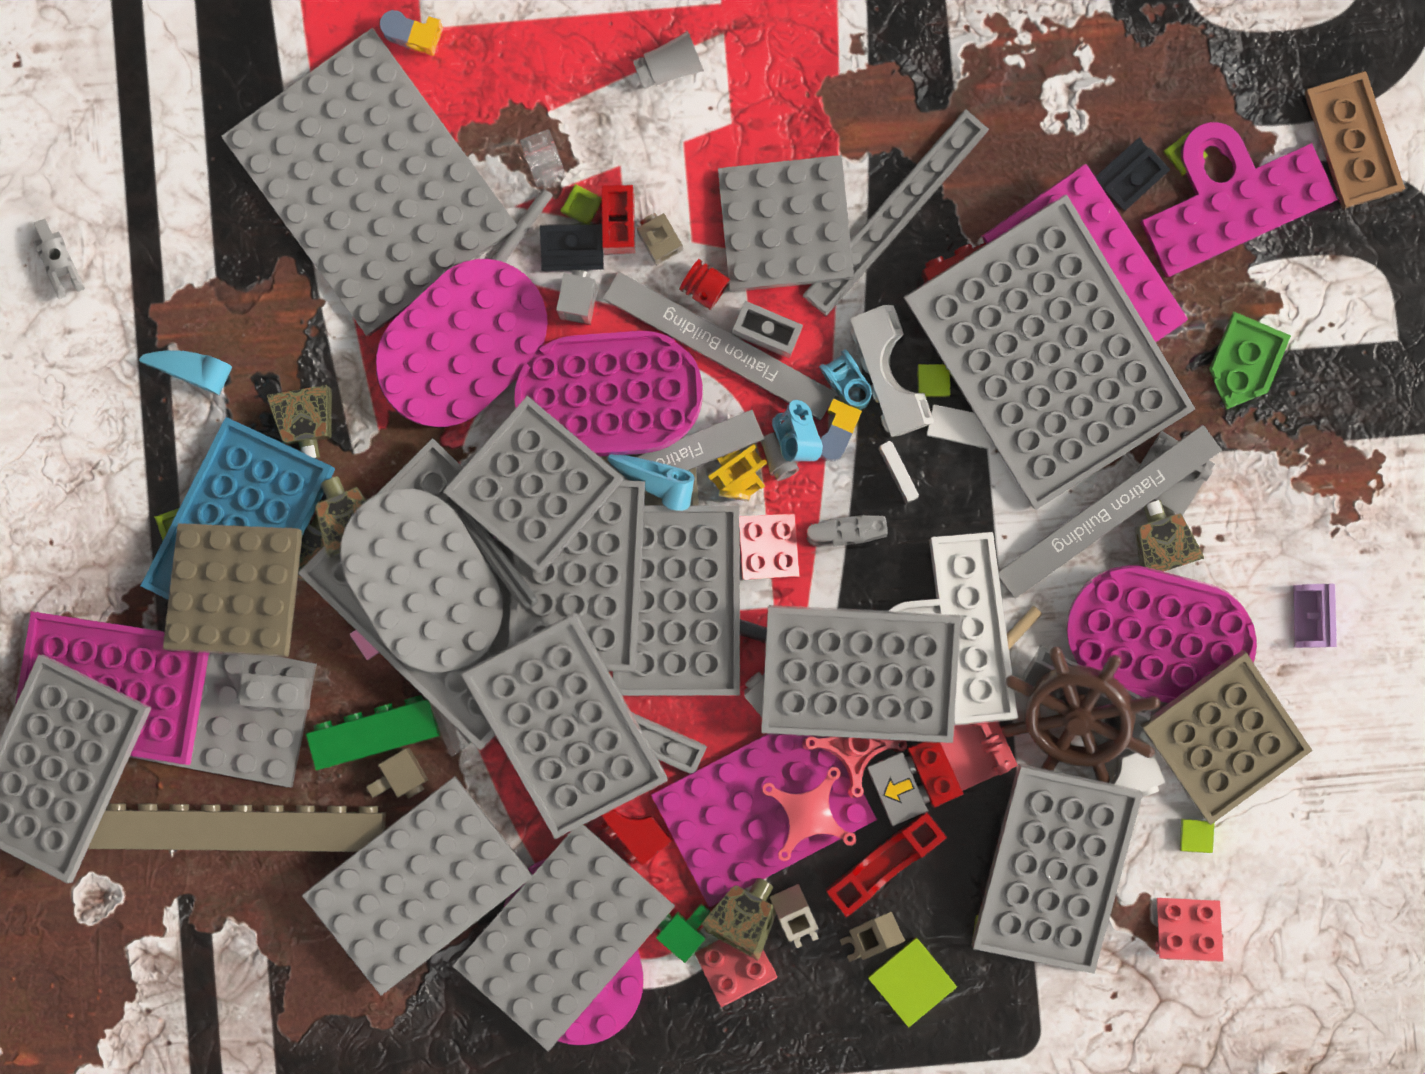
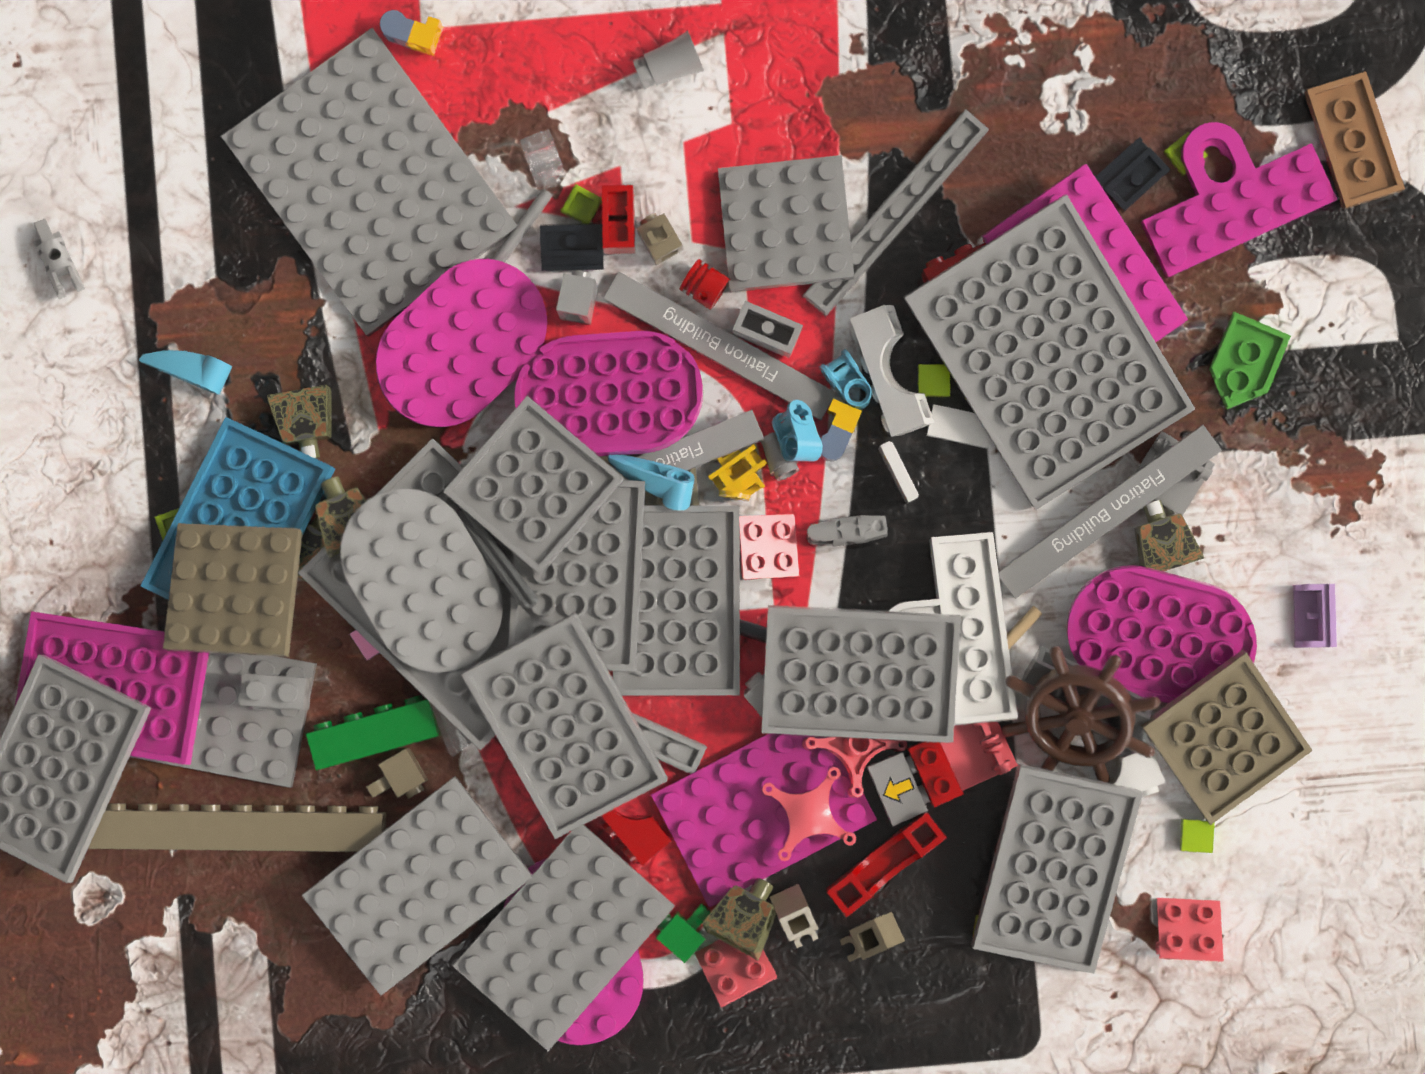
(912, 982): lime tile -> none

